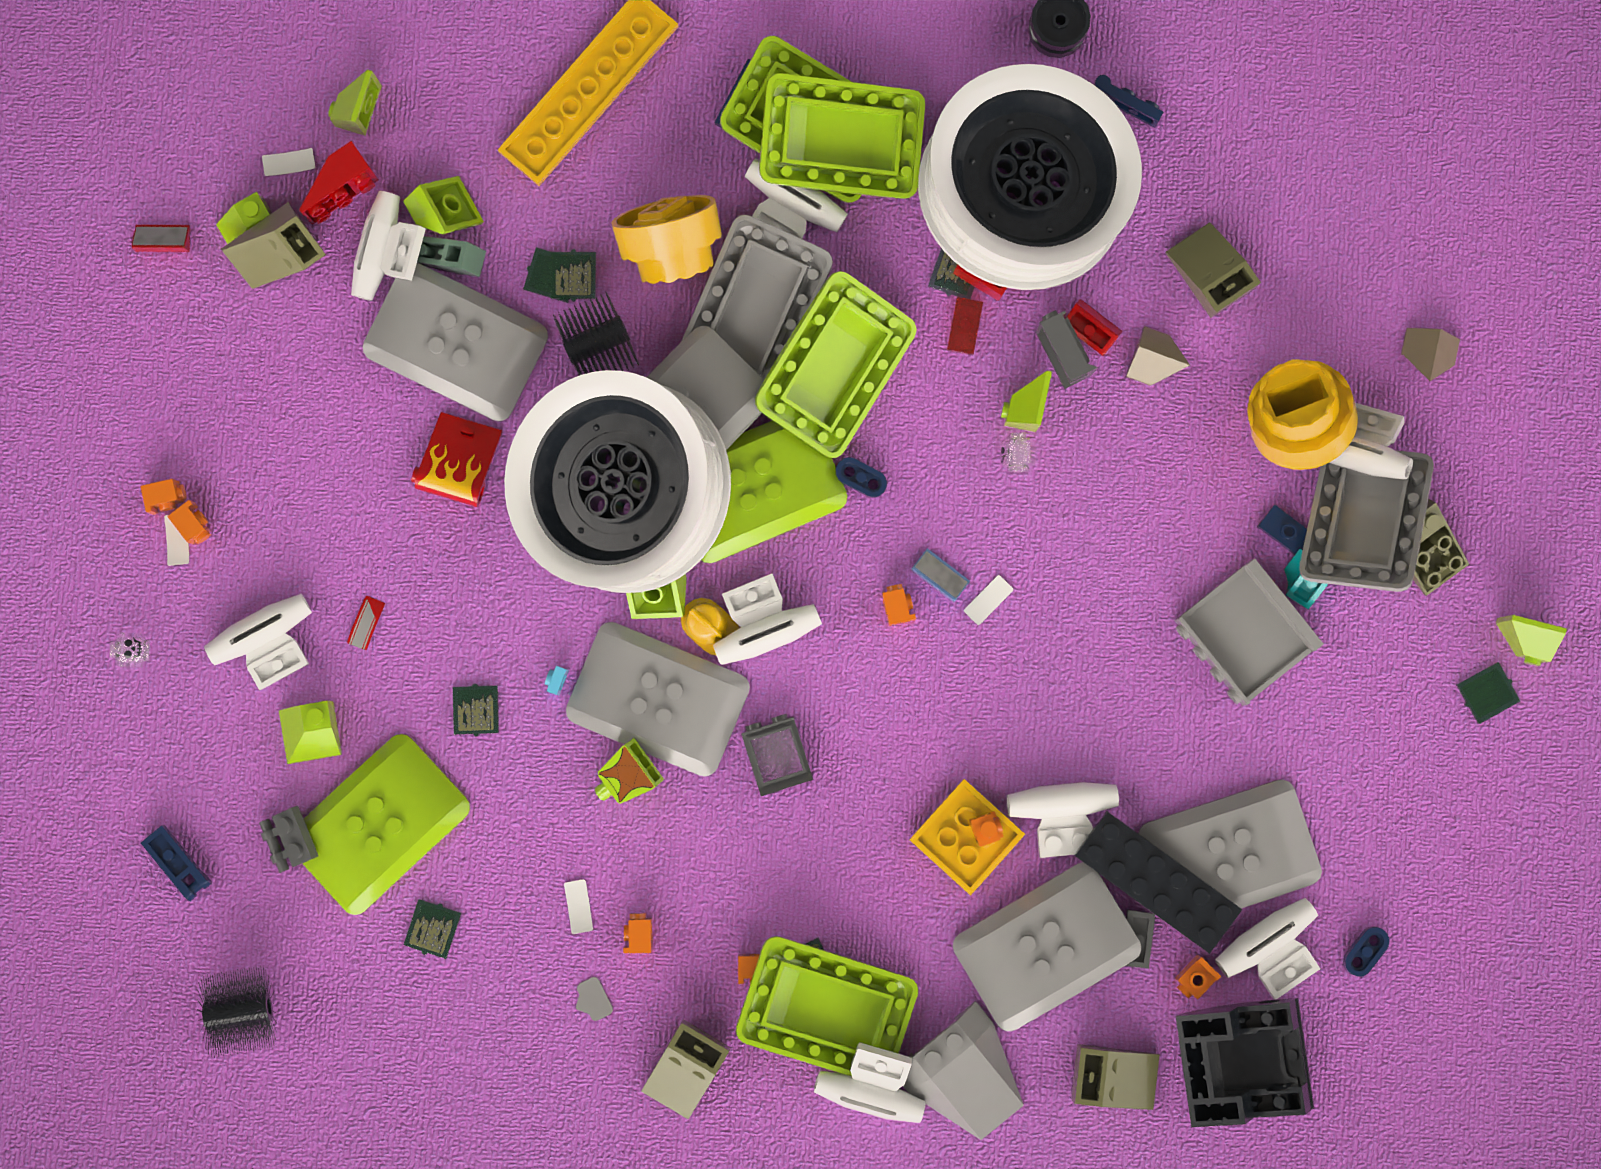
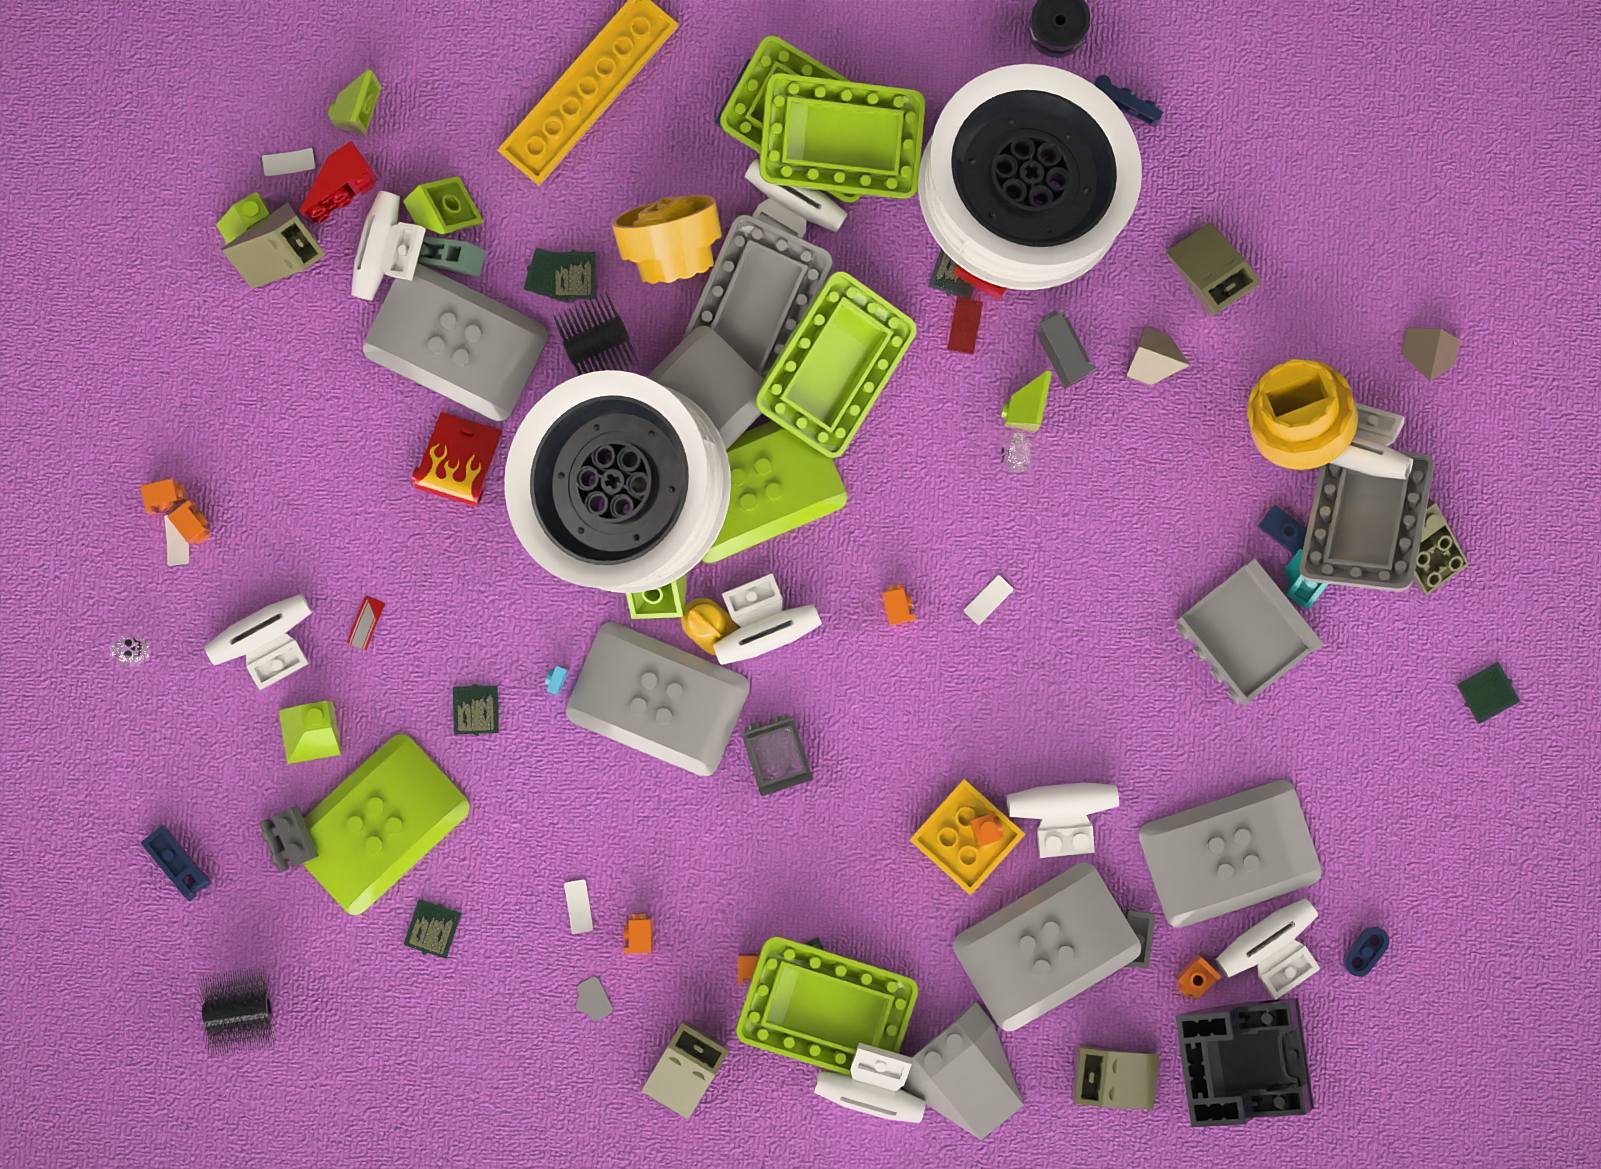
(161, 238): flat silver slope -> none
(627, 774): torso -> none
(861, 477): dark blue plate -> none
(940, 575): flat silver slope -> none
(1093, 327): red slope -> none
(1158, 882): black plate -> none
(1531, 638): slope -> none

